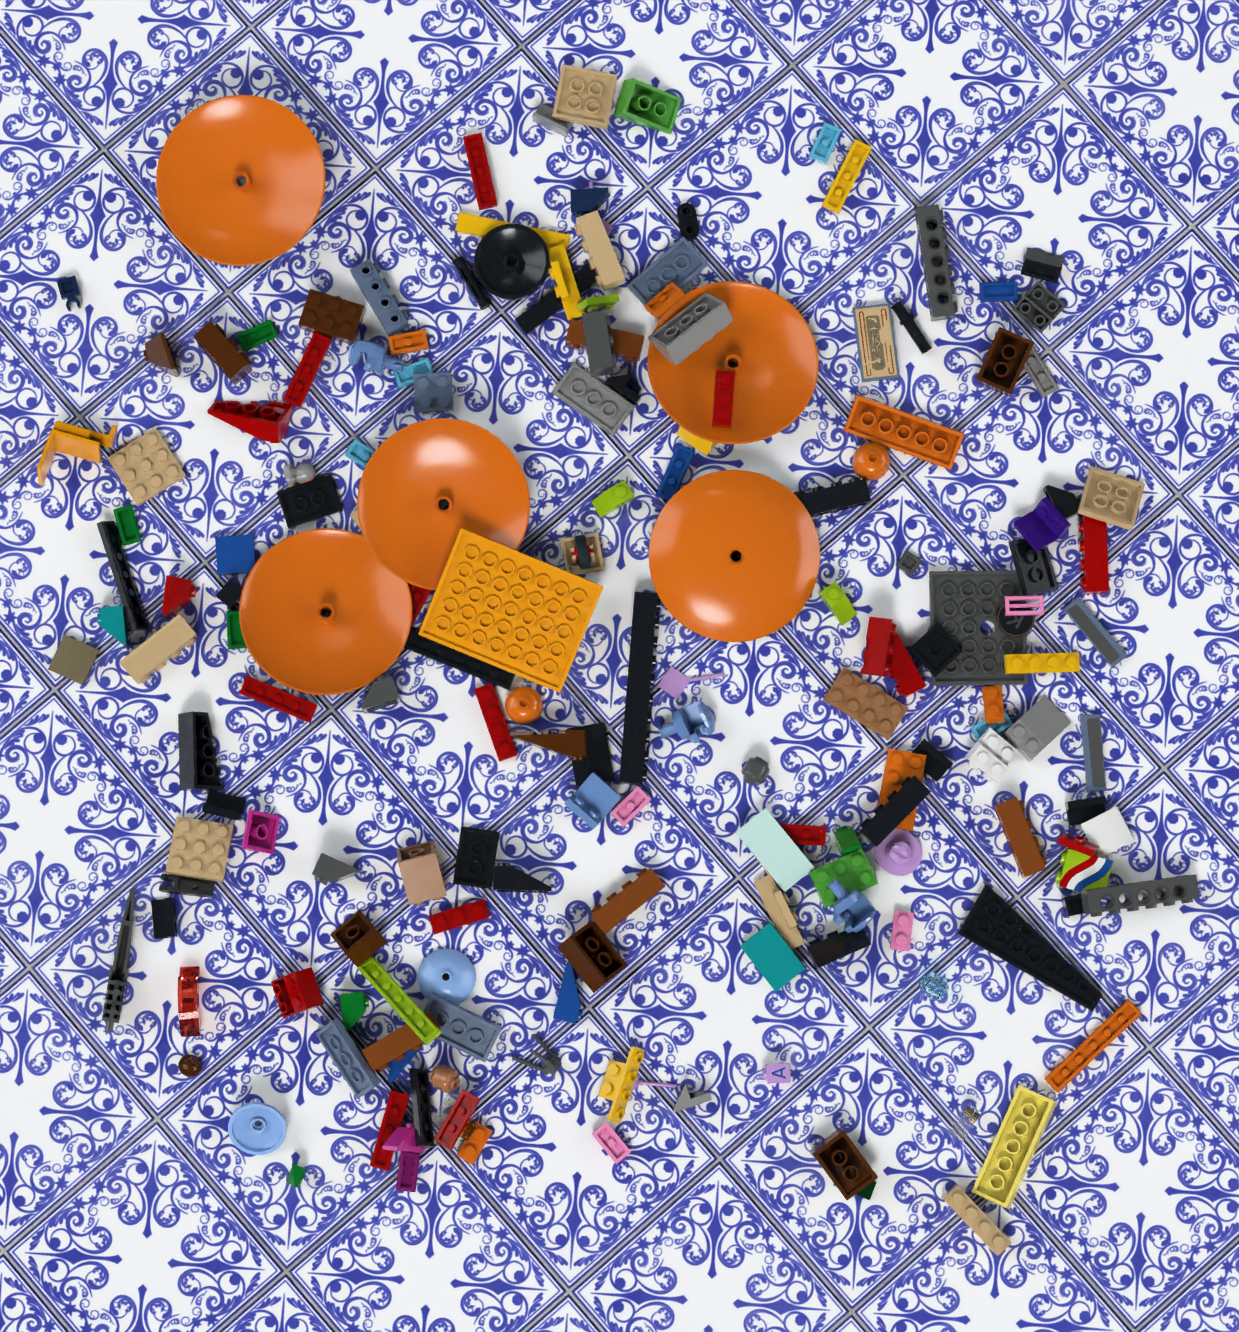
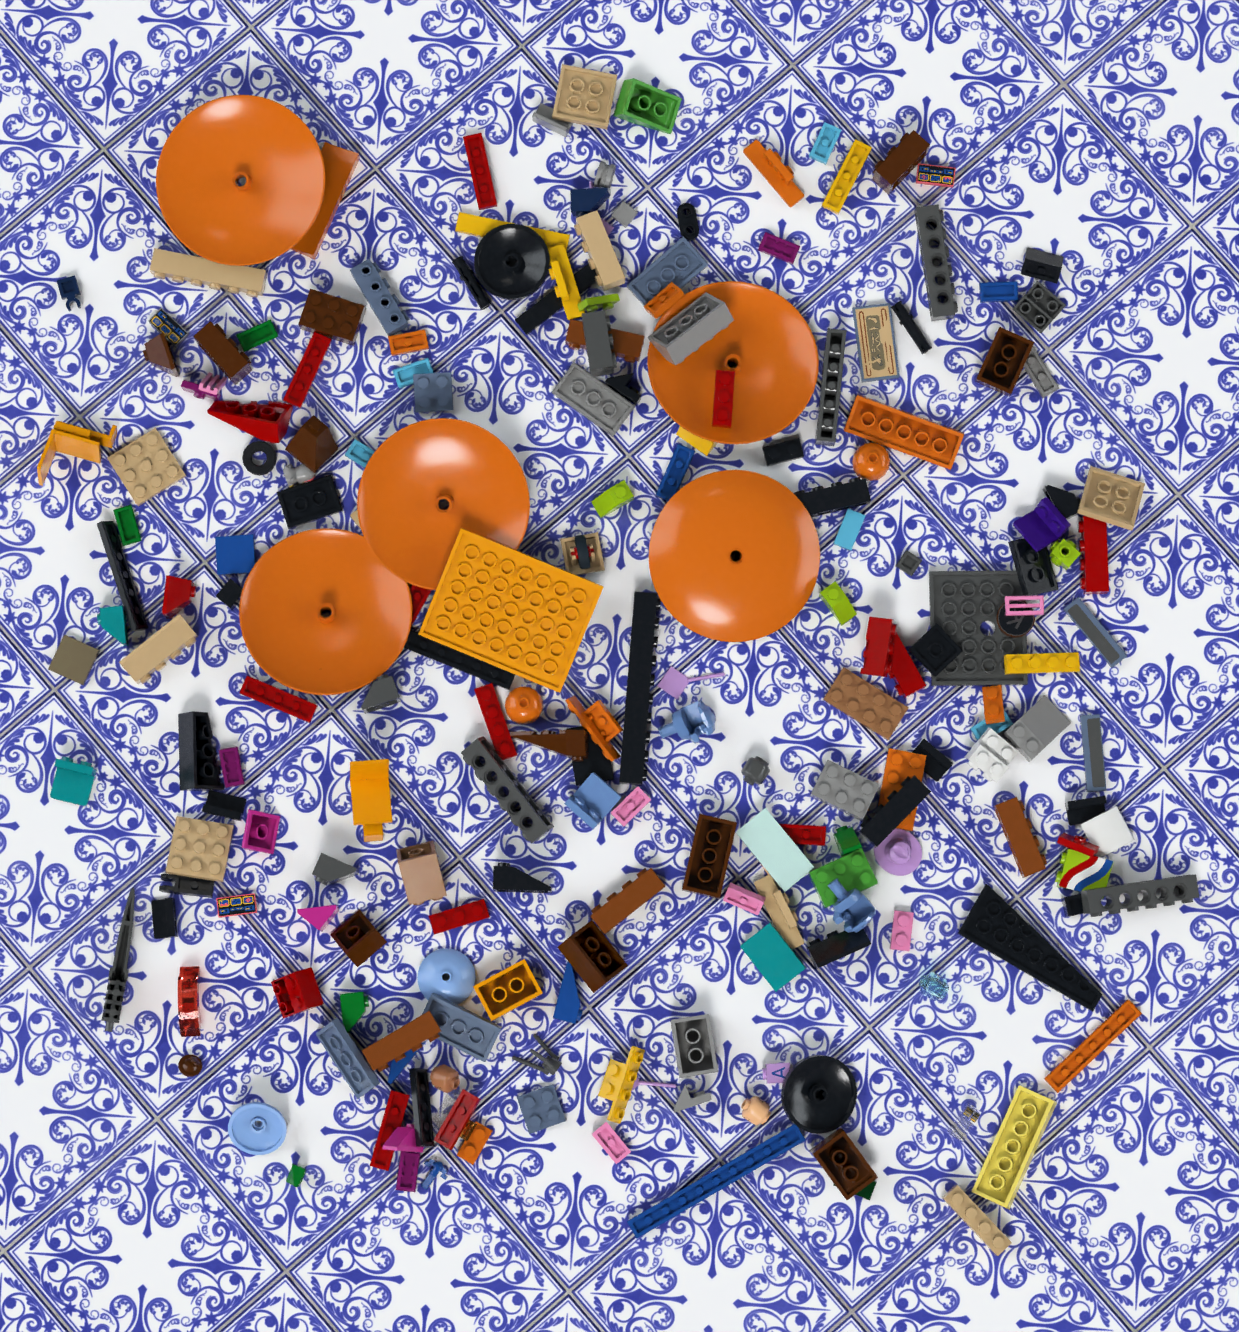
(73, 781): none -> teal bracket
(166, 324): none -> tile
(193, 388): none -> magenta plate
(206, 272): none -> tan brick
(212, 380): none -> bright pink tile
(231, 767): none -> magenta plate
(234, 633): green tile -> none
(236, 905): none -> tile
(259, 469): none -> black tyre
(312, 444): none -> reddish brown slope
(319, 916): none -> dark pink slope
(338, 172): none -> orange arch
(370, 796): none -> light orange piece
(376, 357): medium blue piece -> none
(399, 1000): lime tile -> none
(438, 1167): none -> blue piece
(476, 857): black tile -> none
(508, 990): none -> light orange brick
(517, 792): none -> dark grey brick
(541, 1109): none -> sand blue plate
(598, 723): none -> orange bracket
(604, 175): none -> light grey wheel
(624, 214): none -> light grey tile
(694, 1045): none -> light grey brick
(709, 856): none -> reddish brown brick
(715, 1181): none -> blue plate
(744, 898): none -> bright pink plate
(755, 1110): none -> light nougat head
(775, 172): none -> orange bracket
(779, 248): none -> magenta plate
(783, 452): none -> black plate
(819, 1094): none -> black dish
(830, 387): none -> dark grey brick
(844, 790): none -> light grey brick
(849, 529): none -> medium azure tile
(900, 161): none -> reddish brown brick
(935, 175): none -> tile
(1068, 548): none -> lime brick

